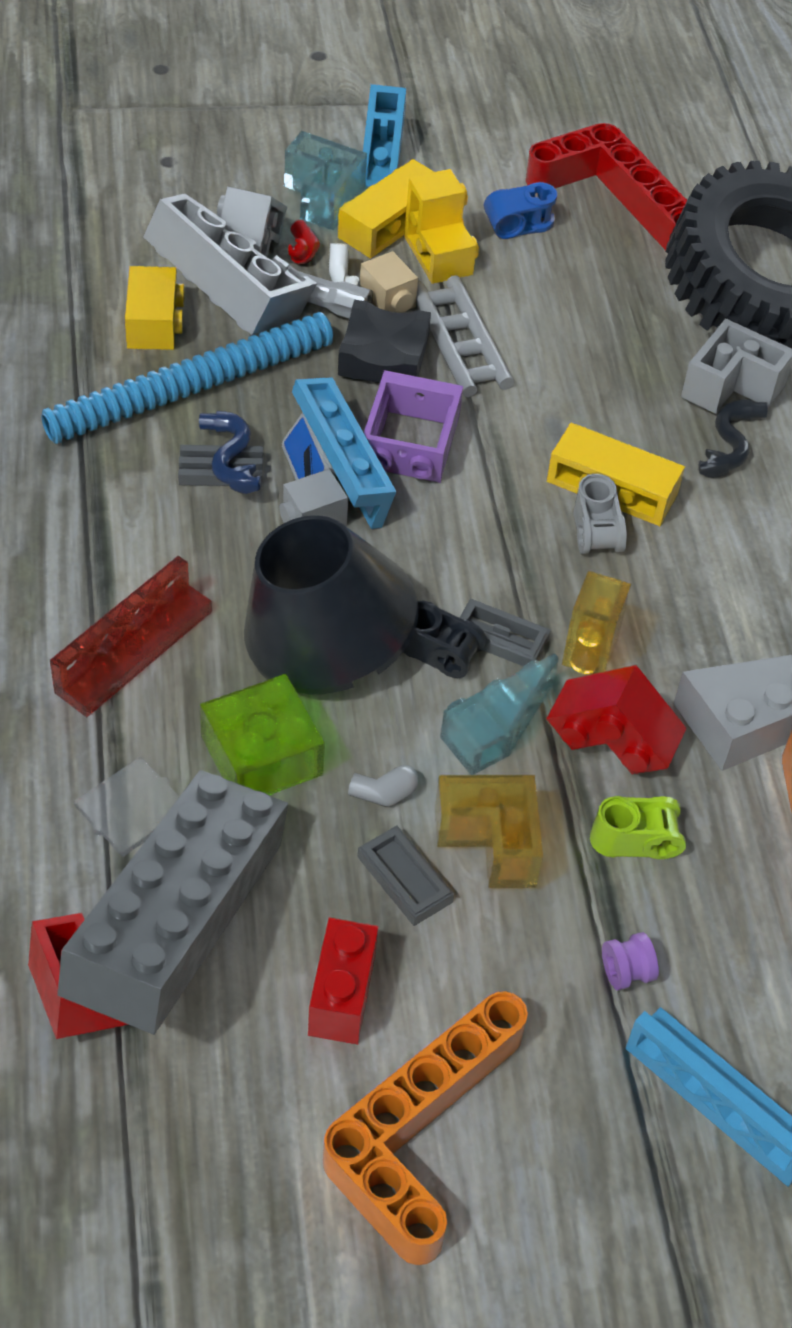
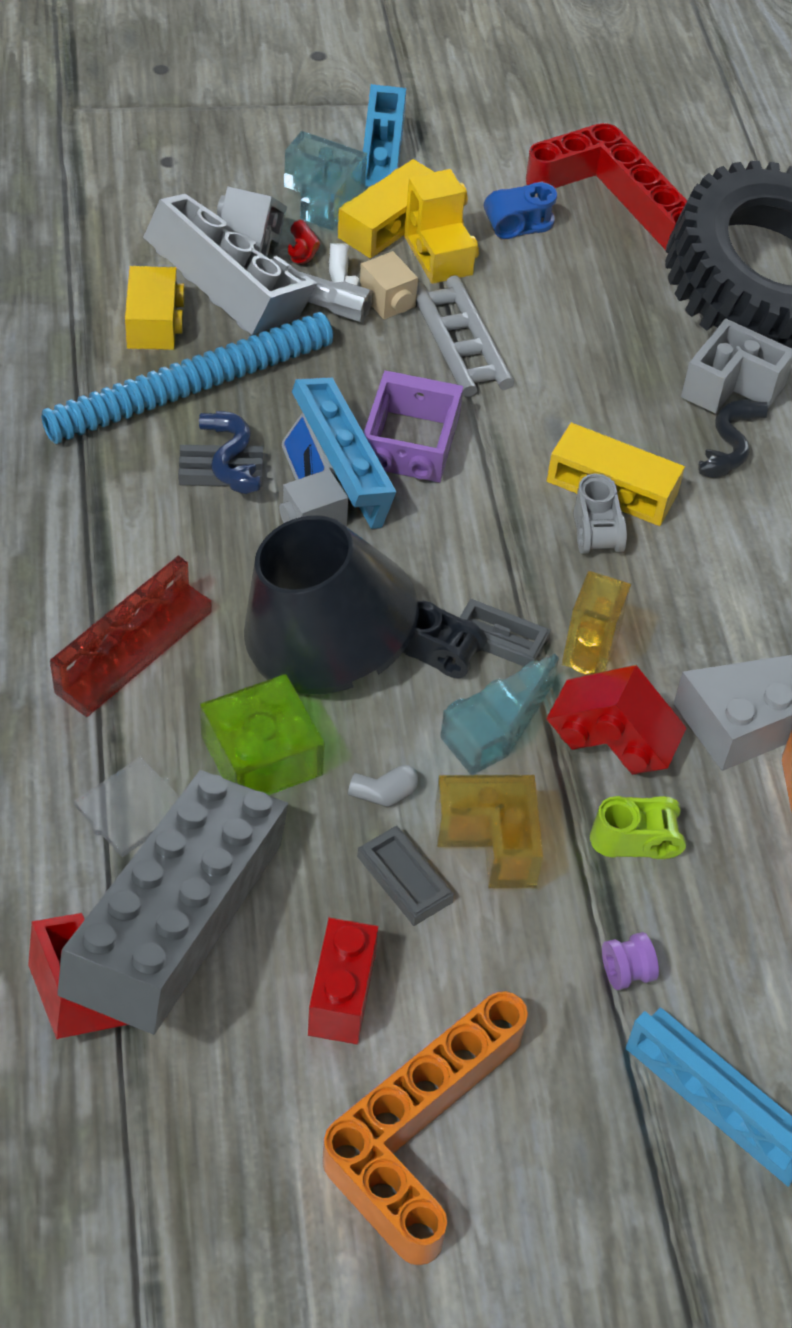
(382, 341): black brick -> none

